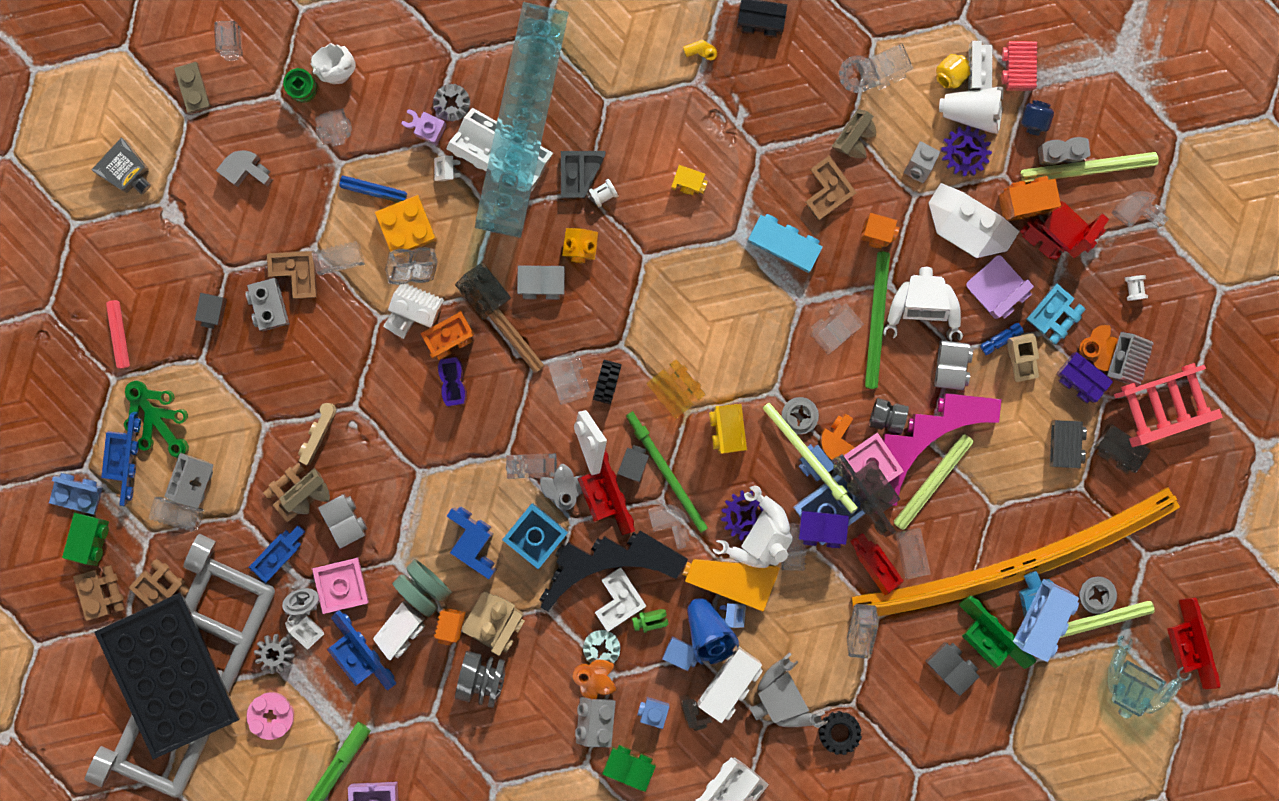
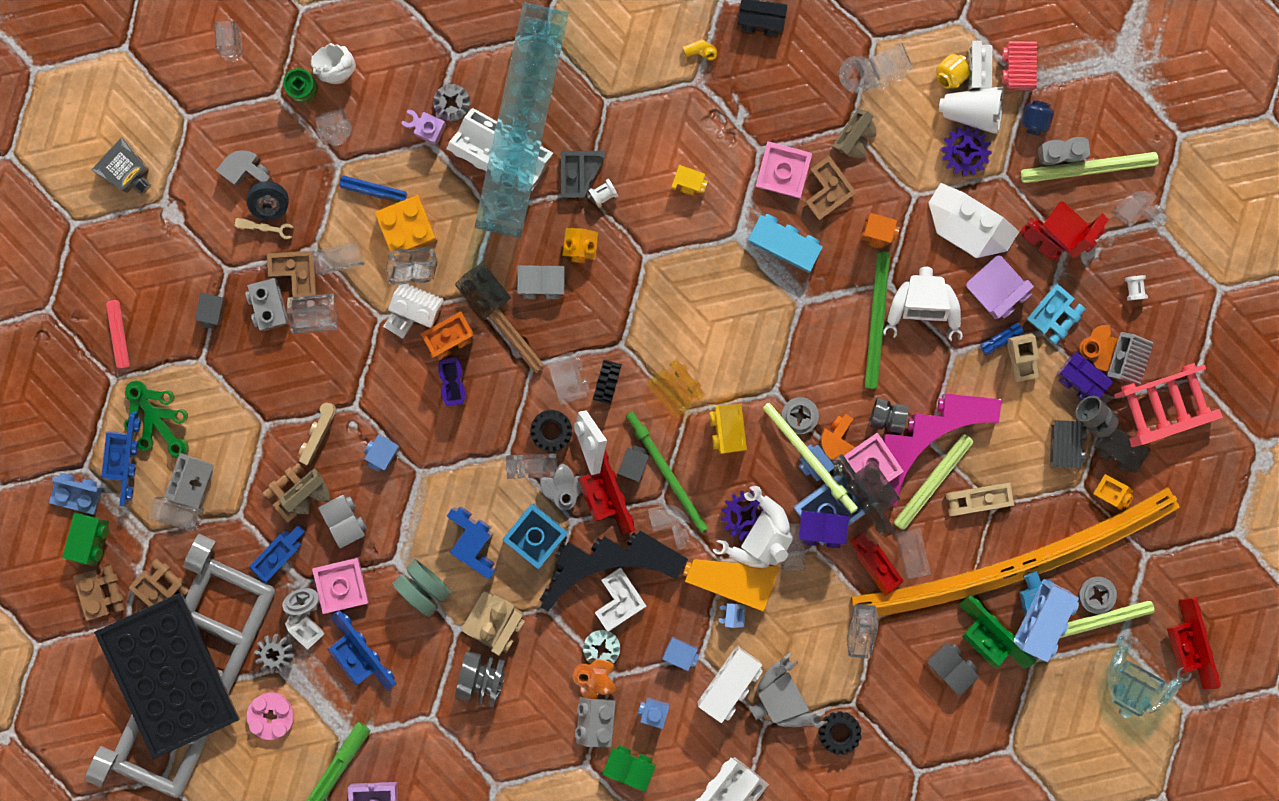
(192, 87): dark tan plate -> none
(247, 224): none -> tan piece
(260, 197): none -> black wheel
(313, 315): none -> clear brick
(380, 453): none -> medium blue brick
(398, 629): white slope -> none
(444, 168): white tile -> none
(449, 626): orange brick -> none
(551, 416): none -> black tyre
(650, 620): bright green arm -> none
(690, 710): clear smoke bracket -> none
(709, 633): blue cone -> none
(783, 170): none -> bright pink plate
(837, 328): clear brick -> none
(921, 162): light grey bracket -> none
(952, 365): light grey brick -> none
(980, 499): none -> tan plate
(1029, 199): orange brick -> none
(1096, 416): none -> dark grey wheel
(1114, 492): none -> light orange bracket

